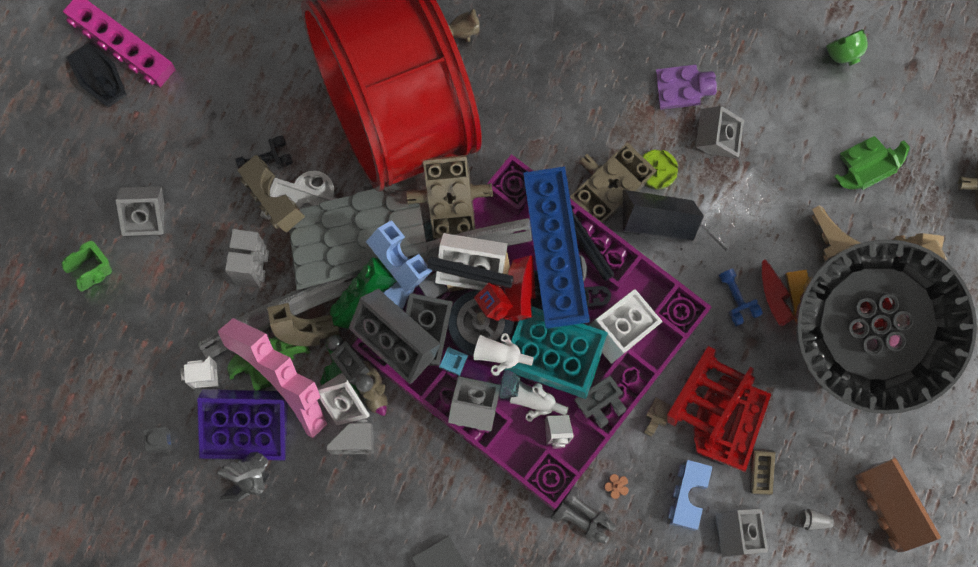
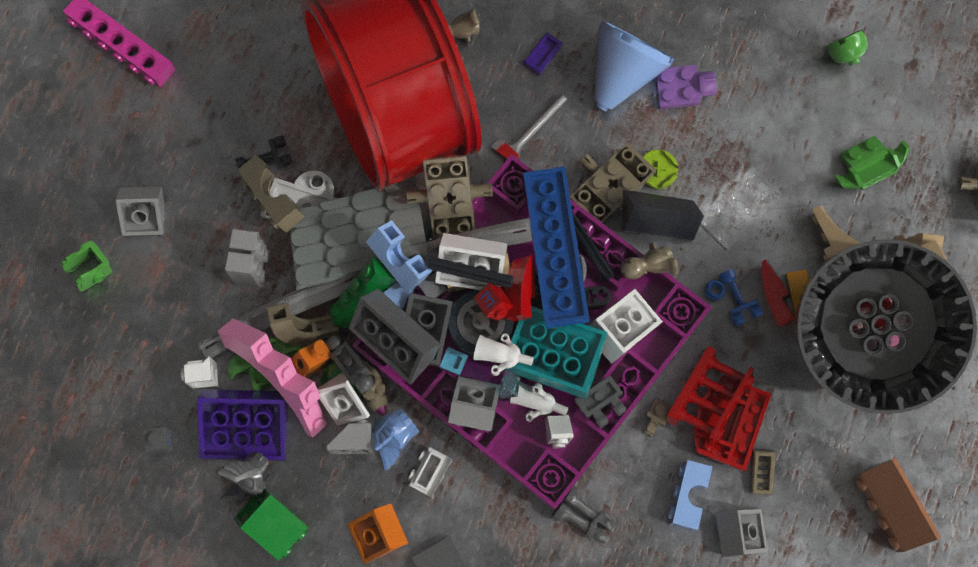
(97, 74): black piece -> none
(271, 524): none -> green slope
(314, 358): none -> orange torso
(377, 533): none -> orange slope
(391, 435): none -> medium blue helmet
(430, 472): none -> white window
(505, 150): none -> light grey piece
(543, 53): none -> dark purple tile
(617, 486): nougat plant -> none
(624, 65): none -> light blue cone
(654, 261): none -> dark tan animal
(719, 132): light grey slope -> none
(719, 285): none -> blue plate
(815, 520): light grey cone -> none

